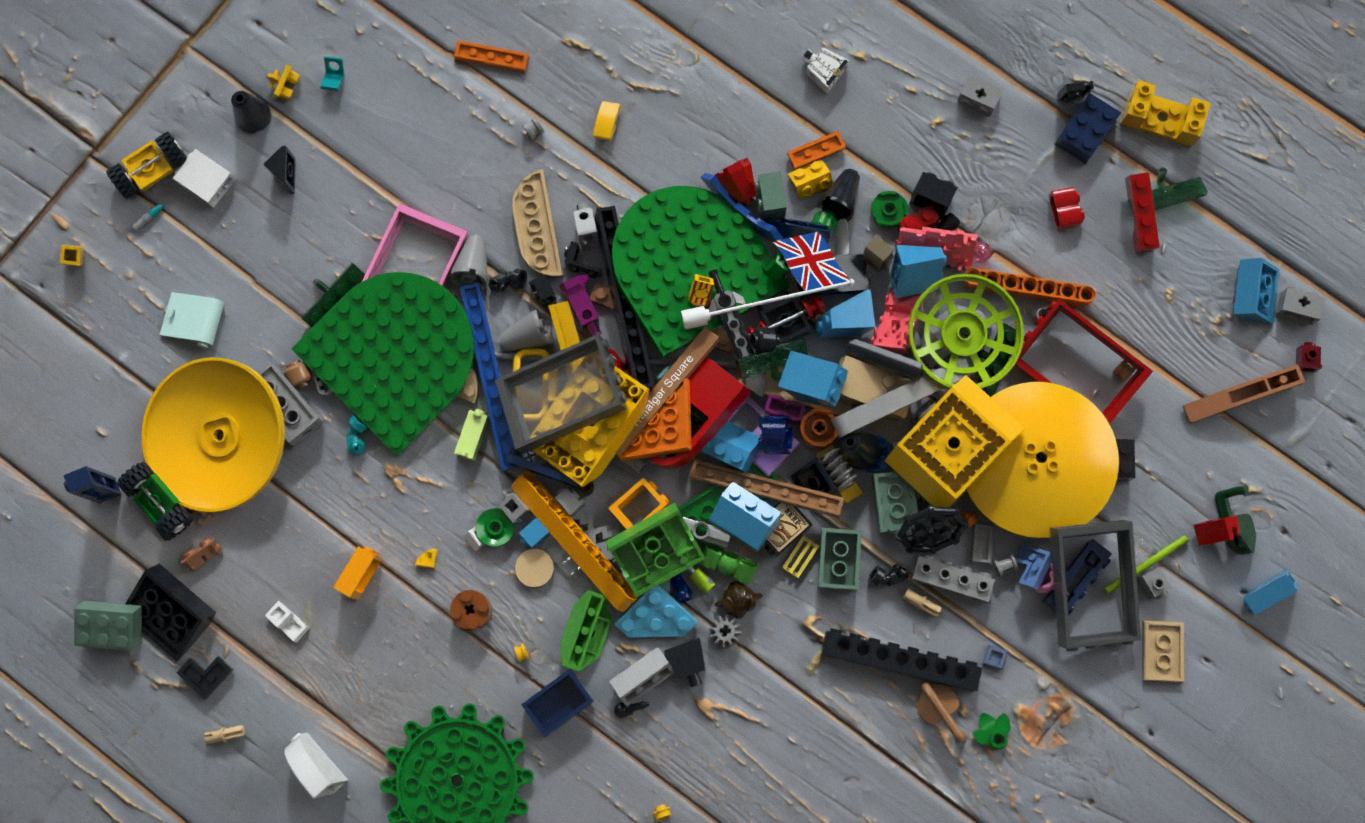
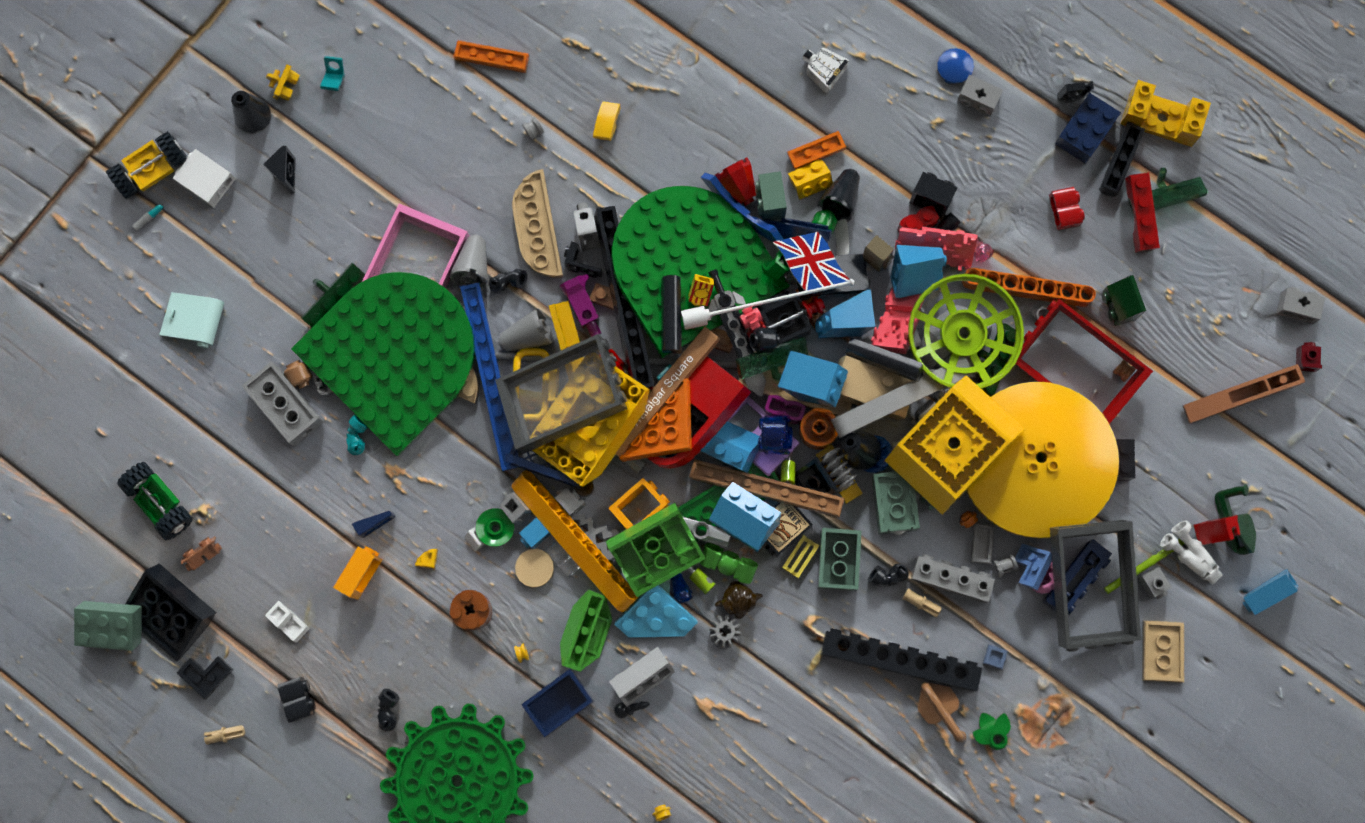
(71, 255): yellow brick -> none
(91, 485): dark blue brick -> none
(184, 426): yellow dish -> none
(296, 699): none -> black brick
(313, 766): white brick -> none
(369, 525): none -> dark blue slope
(387, 719): none -> black arm
(472, 435): yellowish green brick -> none
(543, 290): black brick -> none
(671, 314): none -> black brick
(687, 660): black torso -> none
(751, 318): none -> coral gear
(788, 470): none -> lime piece
(890, 200): green plate -> none
(940, 530): black plate -> none
(955, 65): none -> blue dish
(1121, 159): none -> black brick
(1123, 301): none -> dark green slope
(1194, 556): none -> white piece
(1256, 290): dark azure slope -> none

